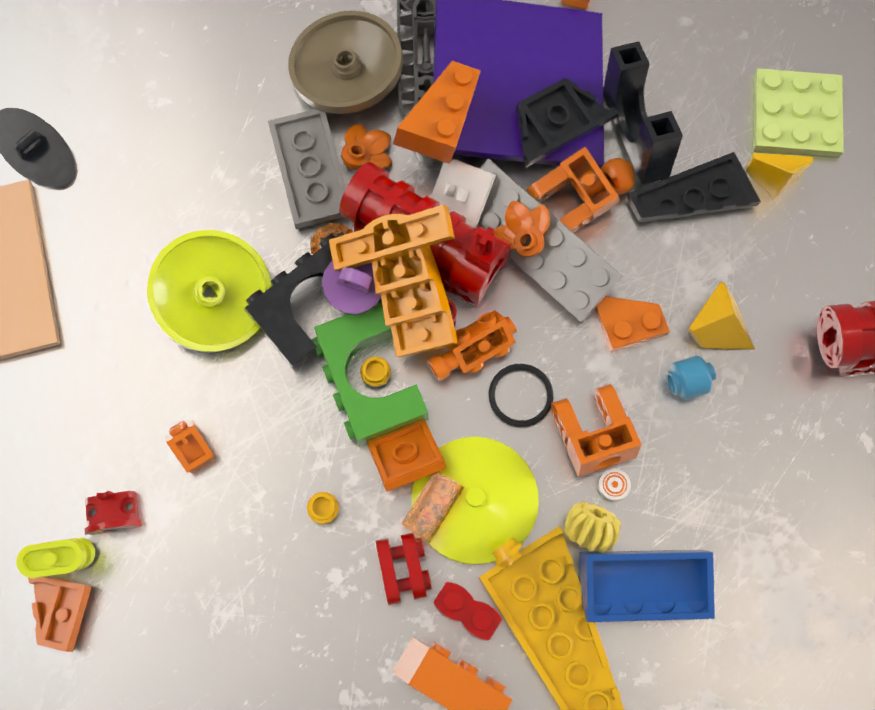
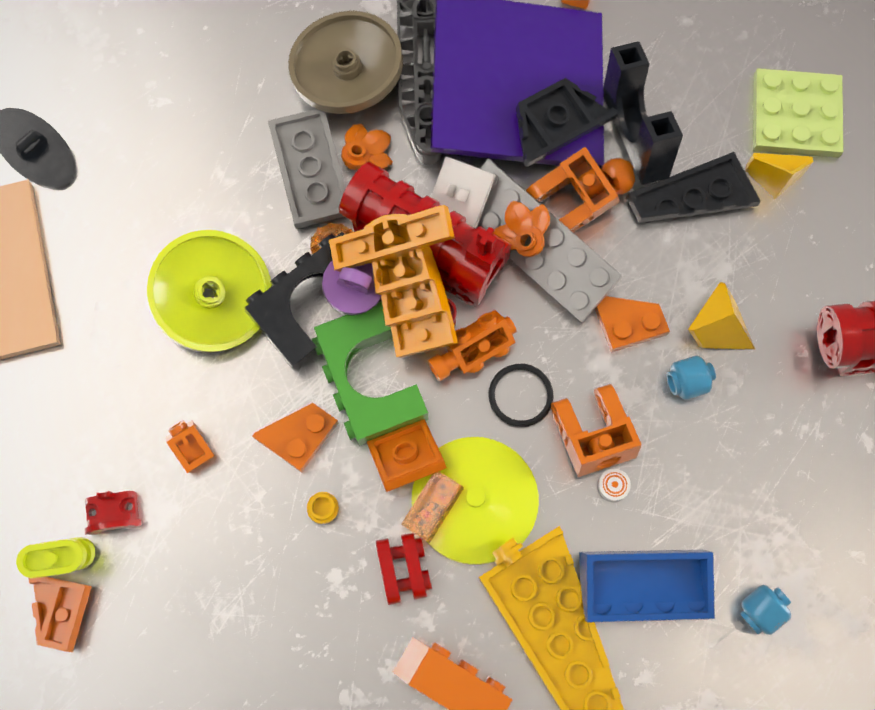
(298, 435): none -> orange wing
(375, 371): yellow plate -> none
(439, 116): orange wedge -> none
(459, 606): red brick -> none
(592, 527): light yellow gear -> none
(766, 609): none -> dark azure head

